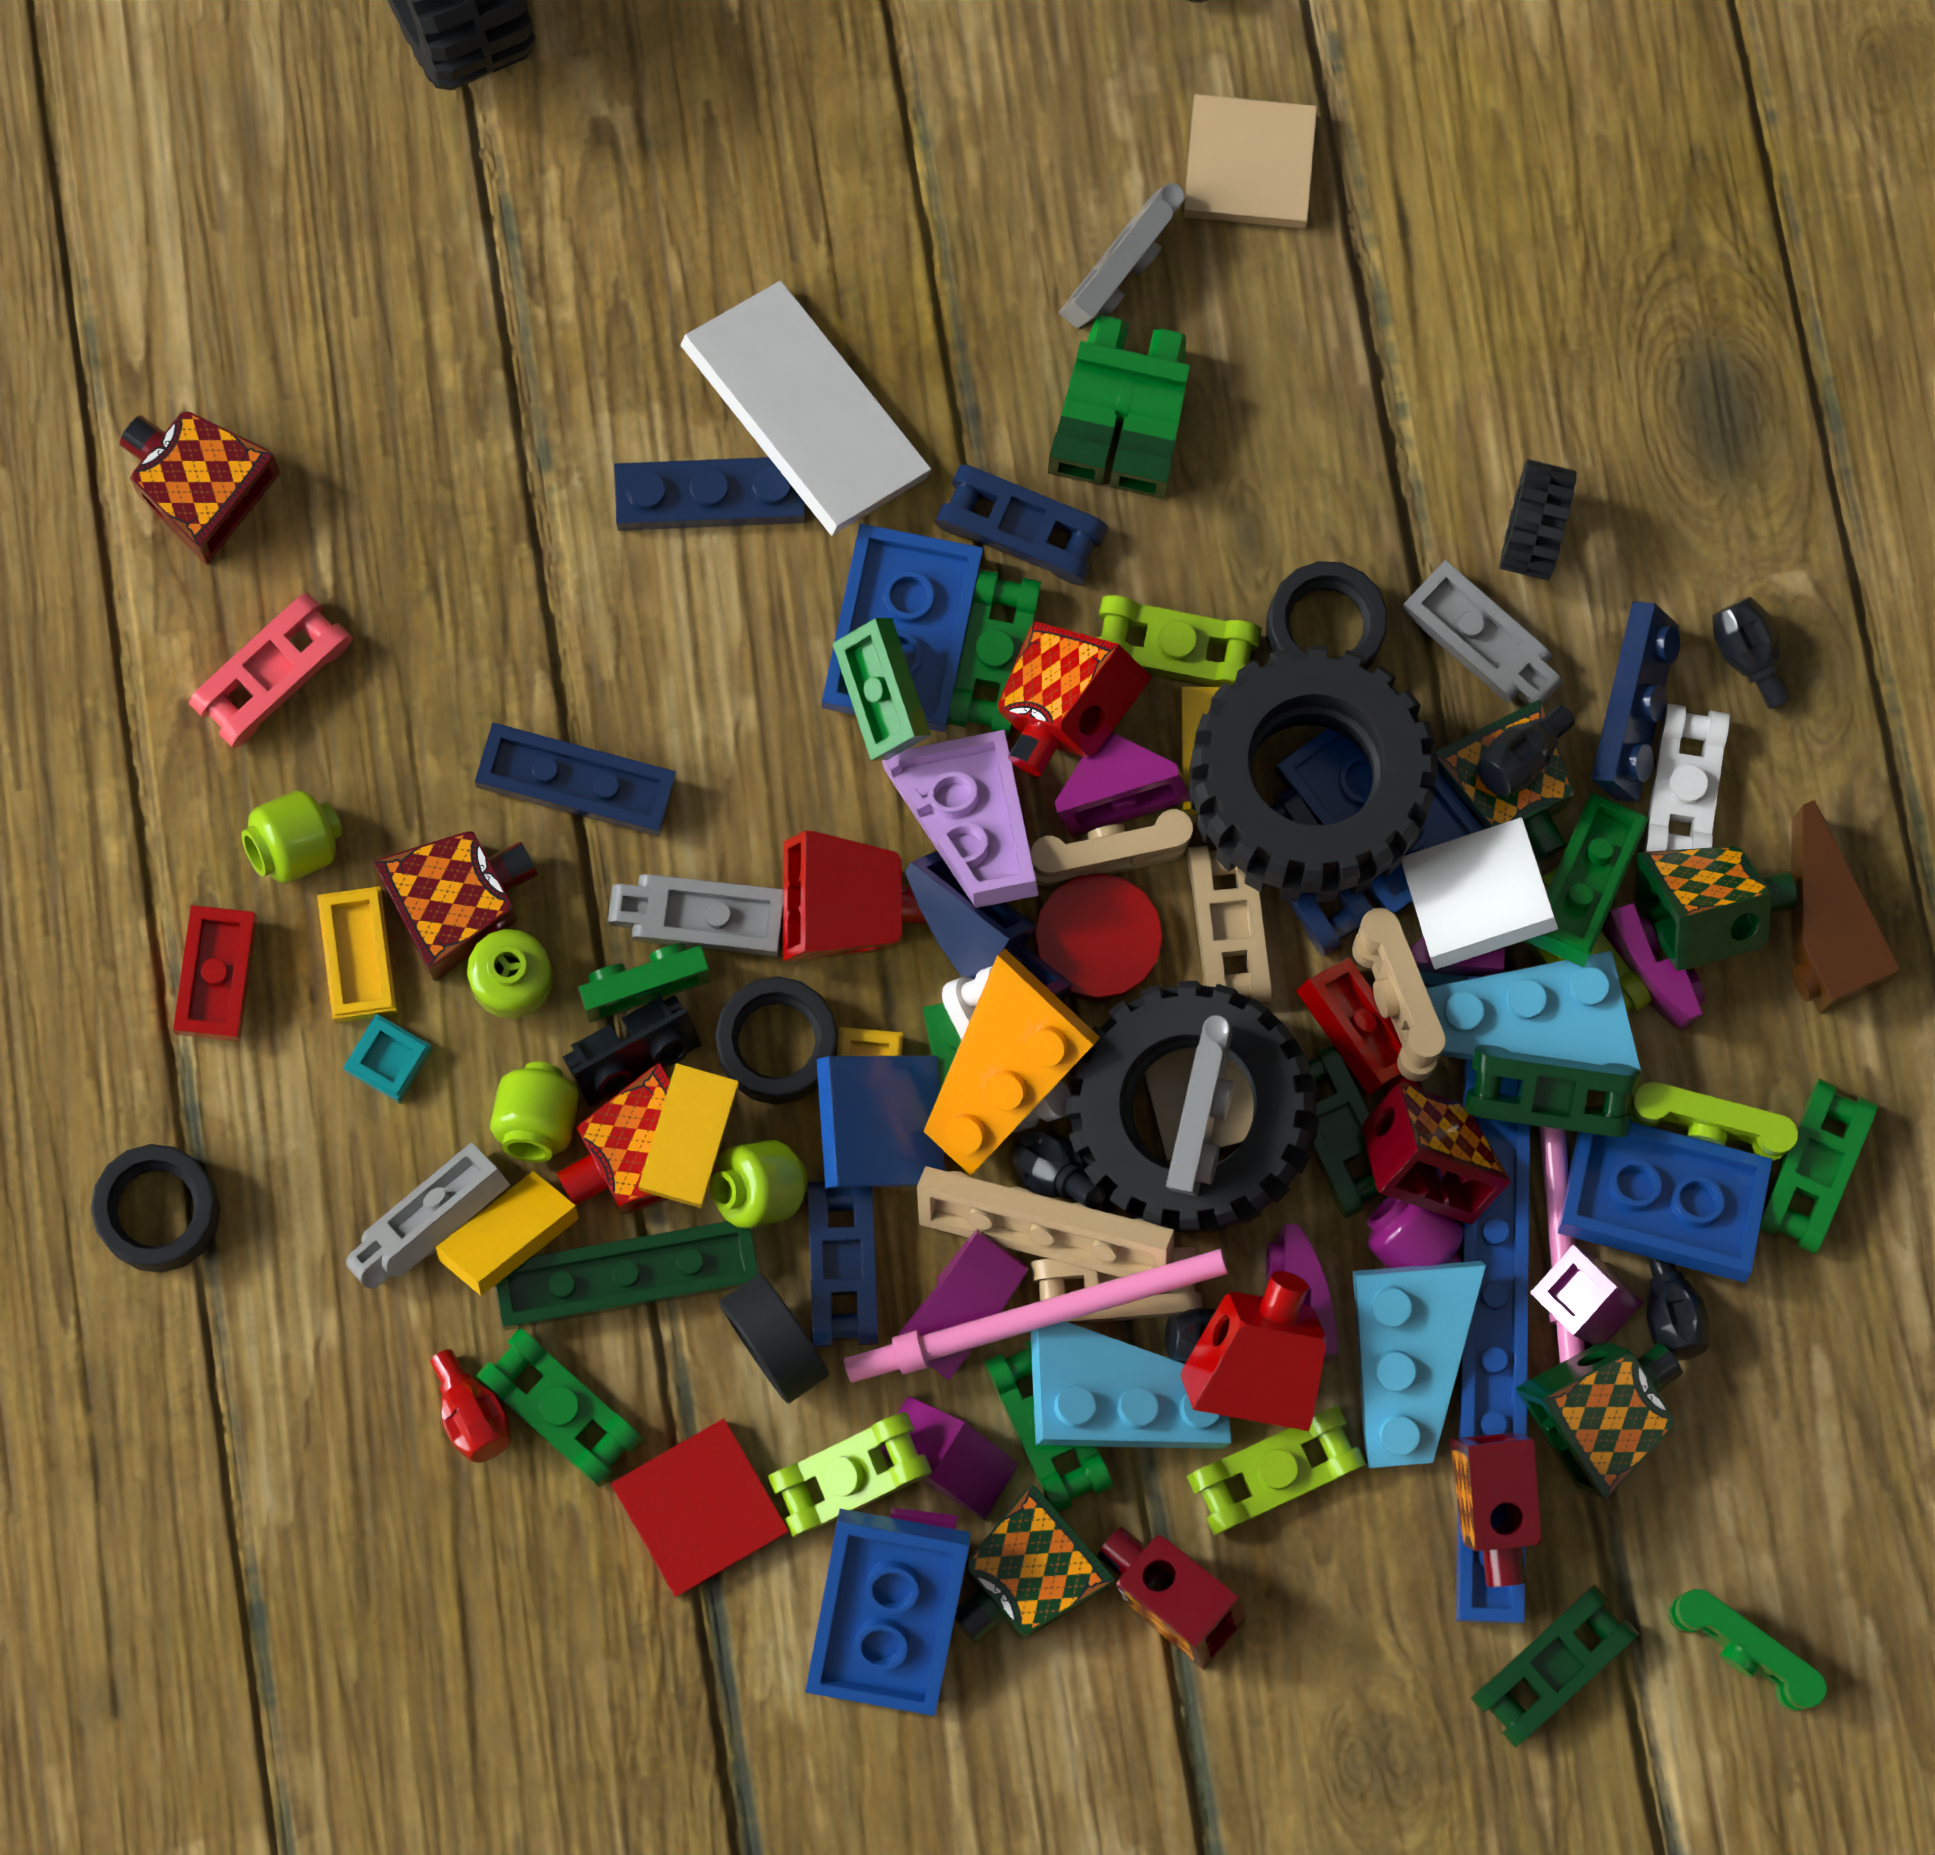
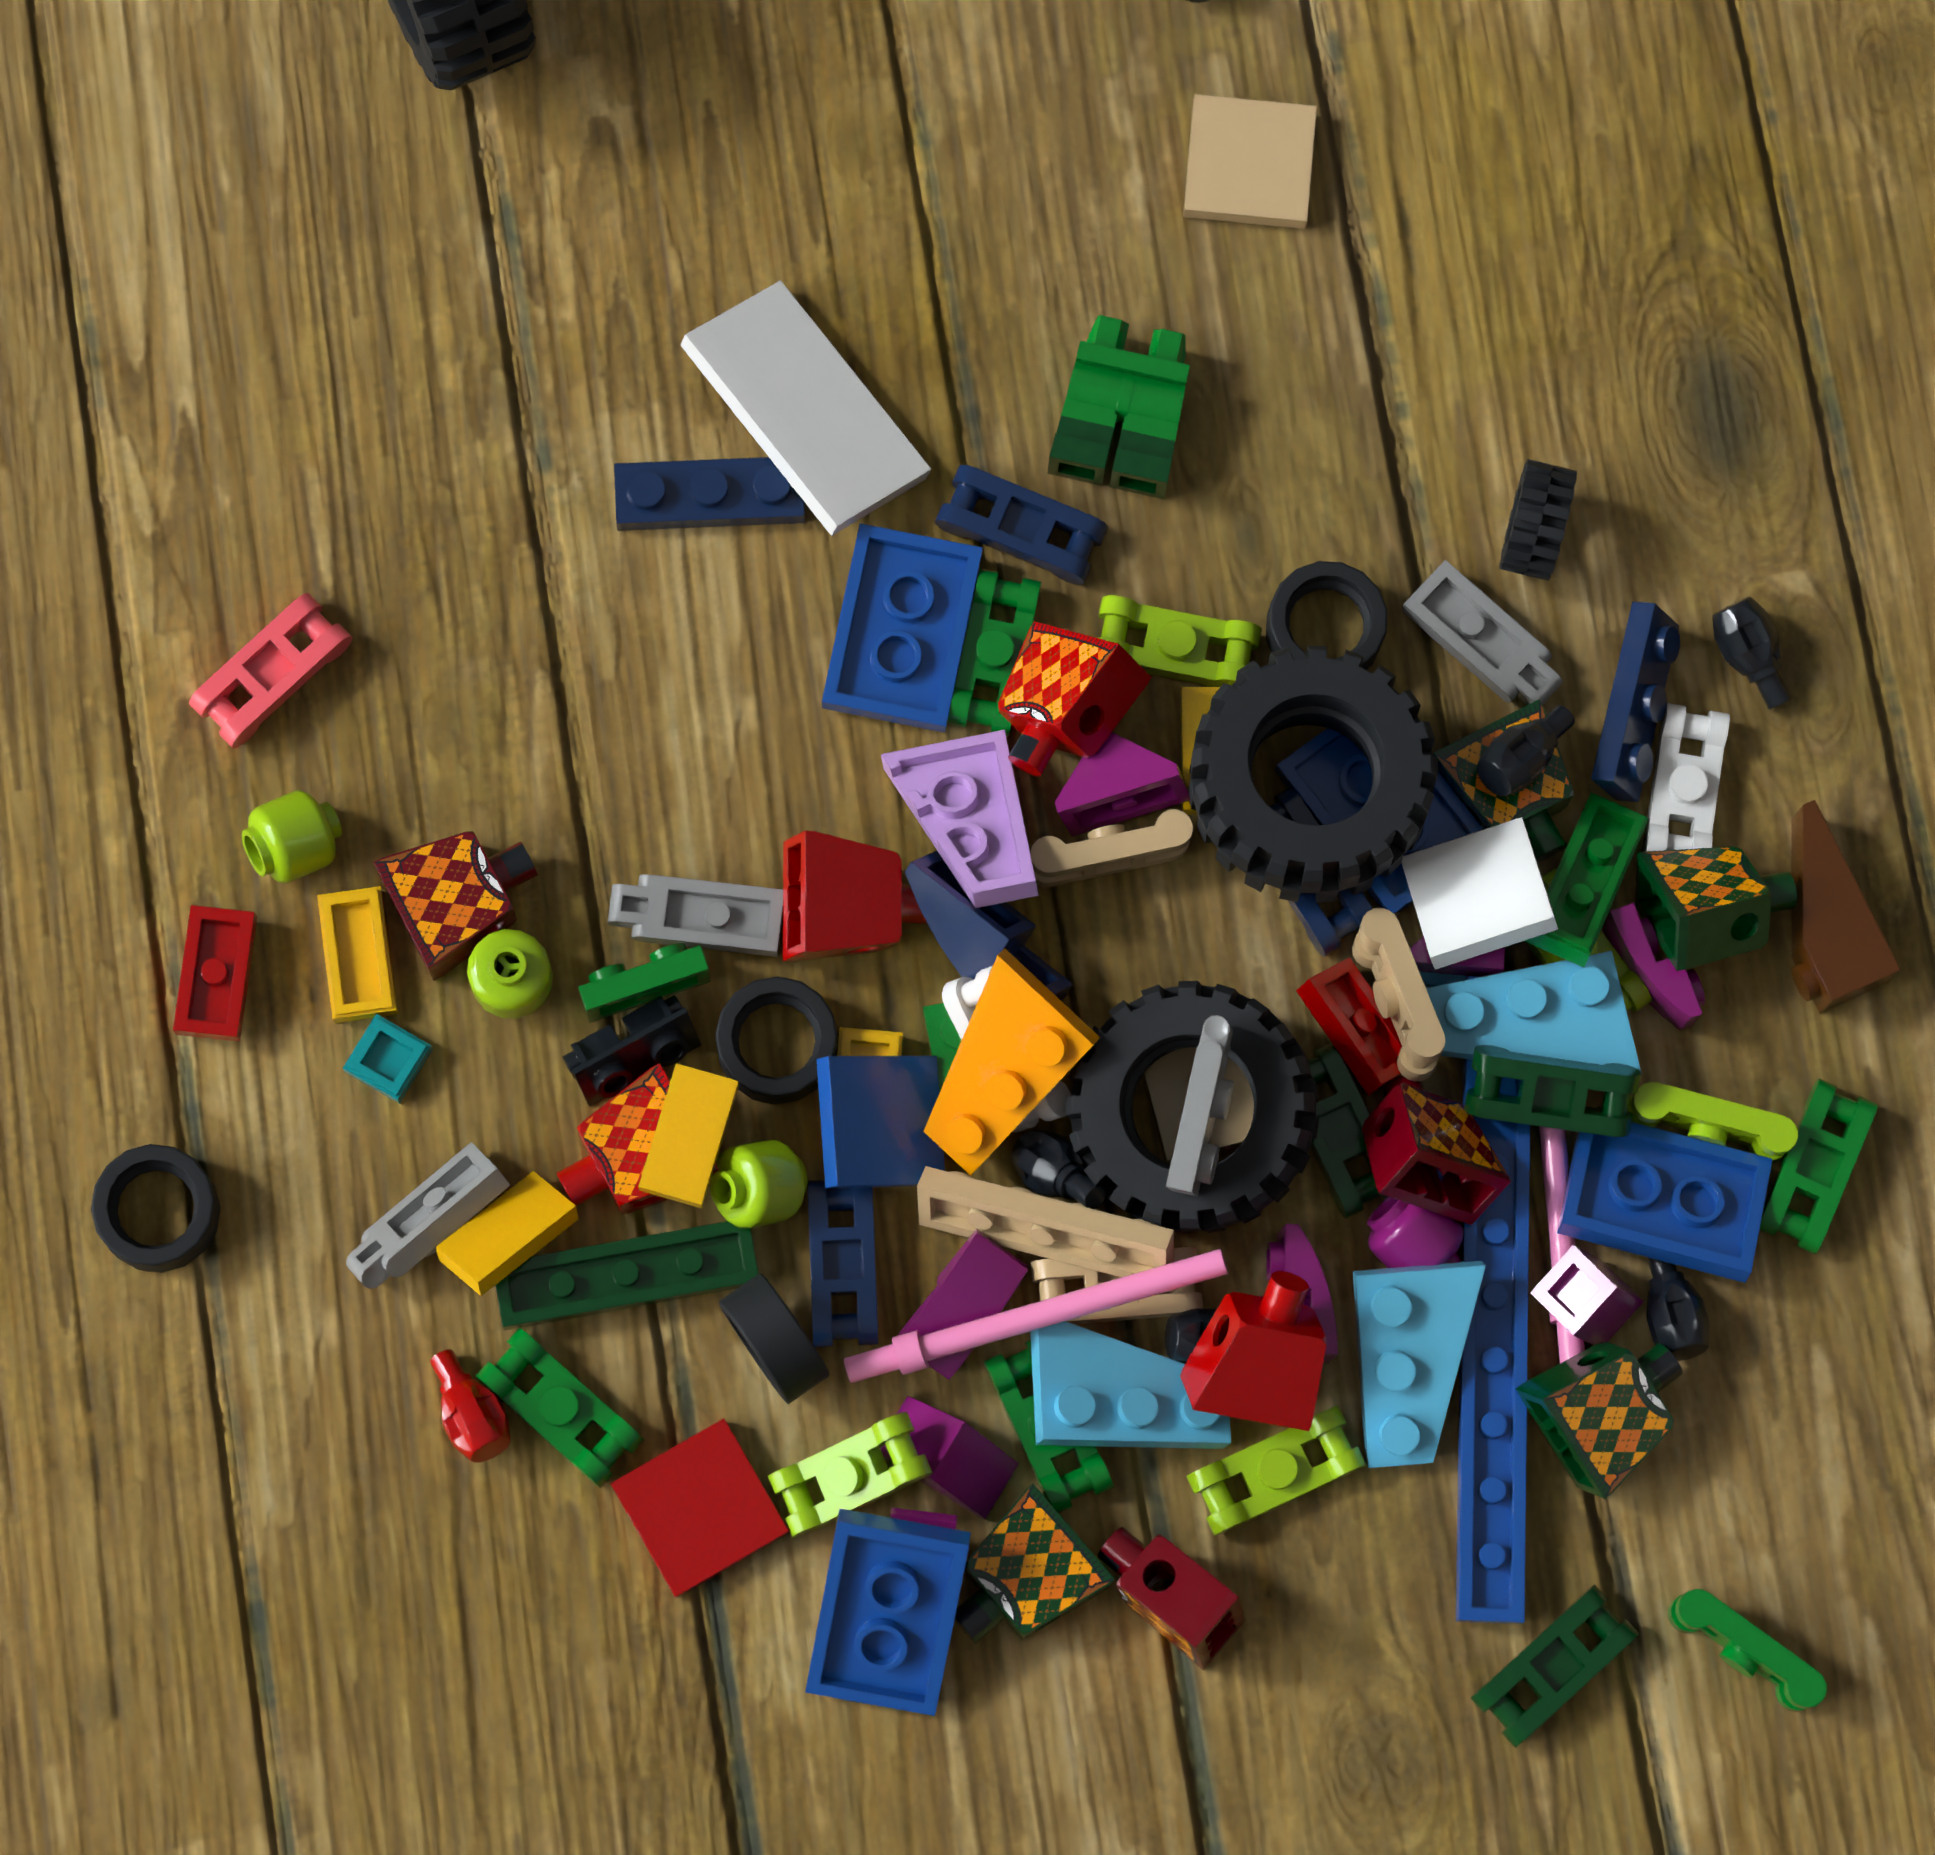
(198, 478): torso -> none
(535, 1112): lime head -> none
(575, 779): dark blue plate -> none
(881, 689): plate -> none
(1099, 935): red tile -> none
(1129, 252): light grey hinge -> none
(1228, 927): tan plate -> none
(1491, 1473): dark red torso -> none

